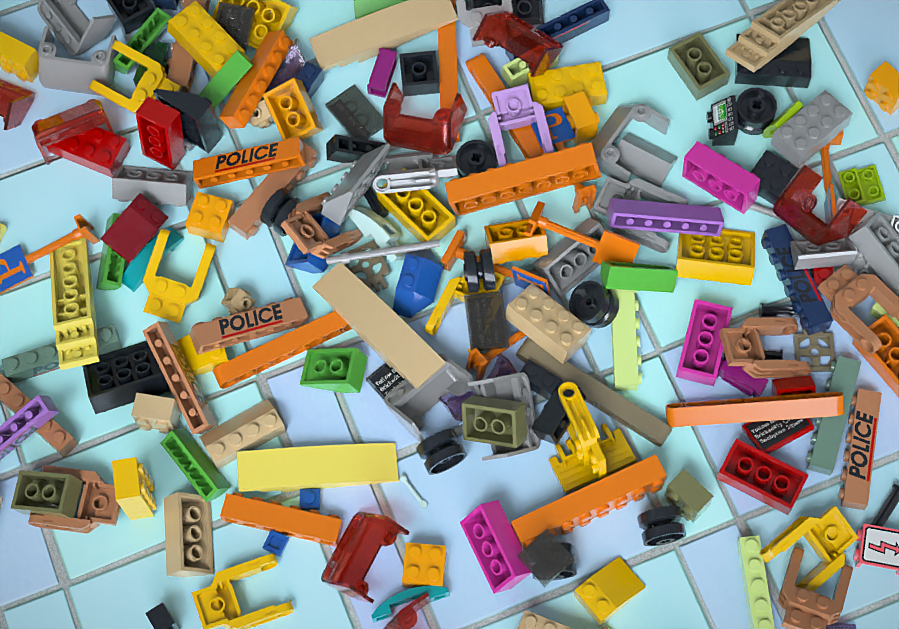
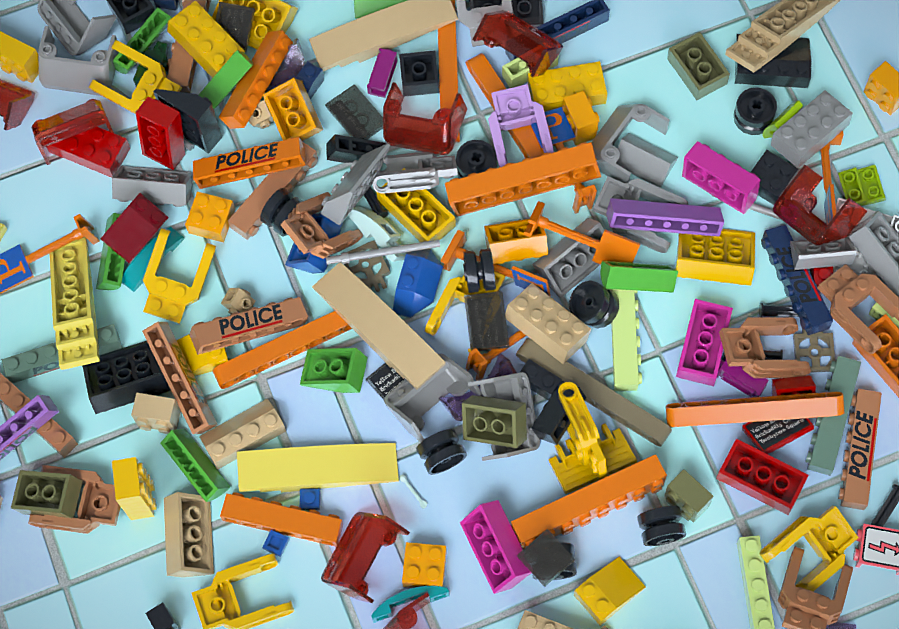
(723, 122): black slope -> none

